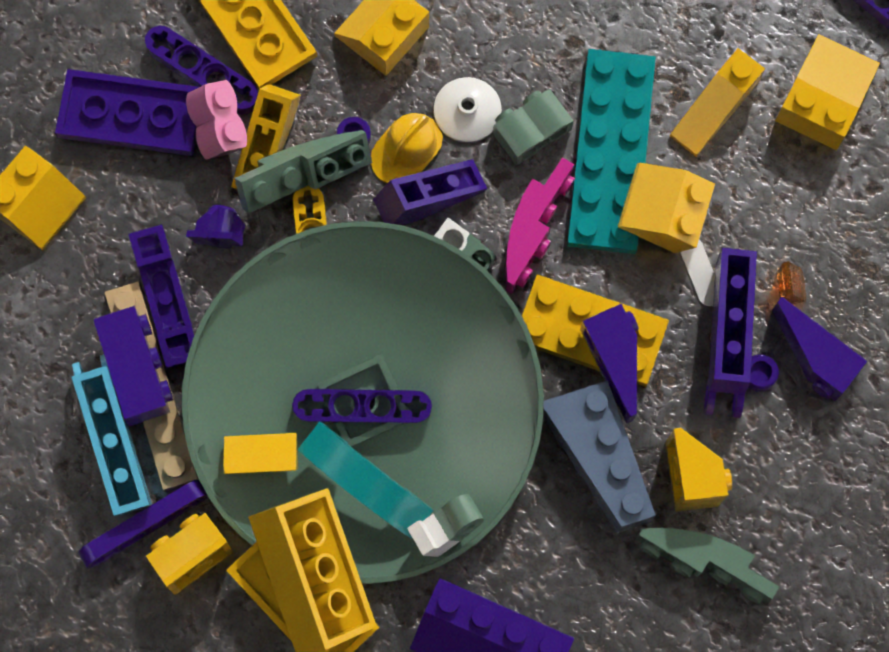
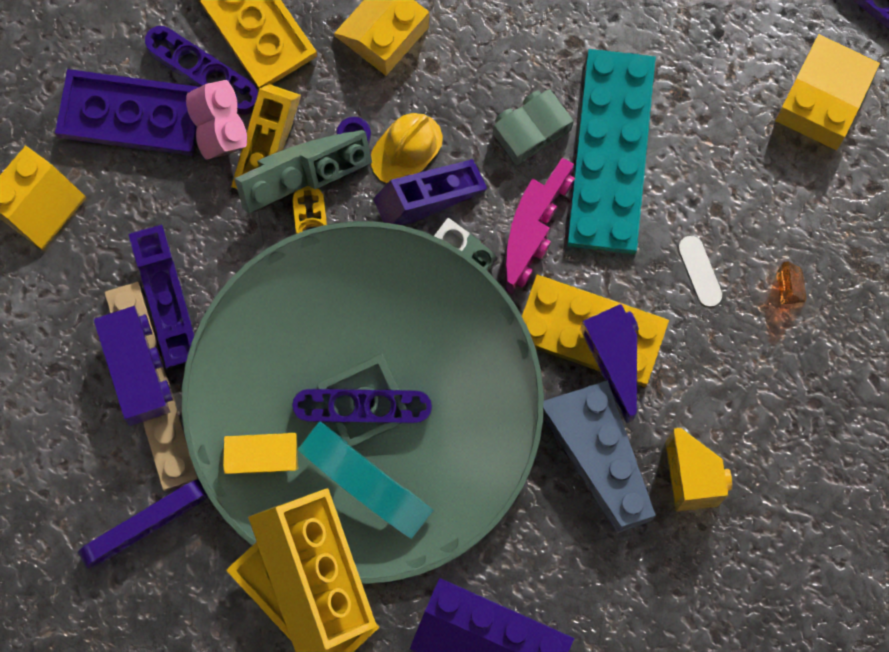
(111, 439): medium azure hinge -> none
(188, 552): yellow slope -> none
(218, 228): dark purple piece -> none
(446, 526): leg -> none
(463, 124): white dish -> none
(666, 206): yellow slope -> none
(695, 550): sand green slope -> none
(718, 102): yellow slope -> none
(732, 328): dark purple hinge -> none
(763, 373): dark purple tile -> none
(821, 356): dark purple slope -> none

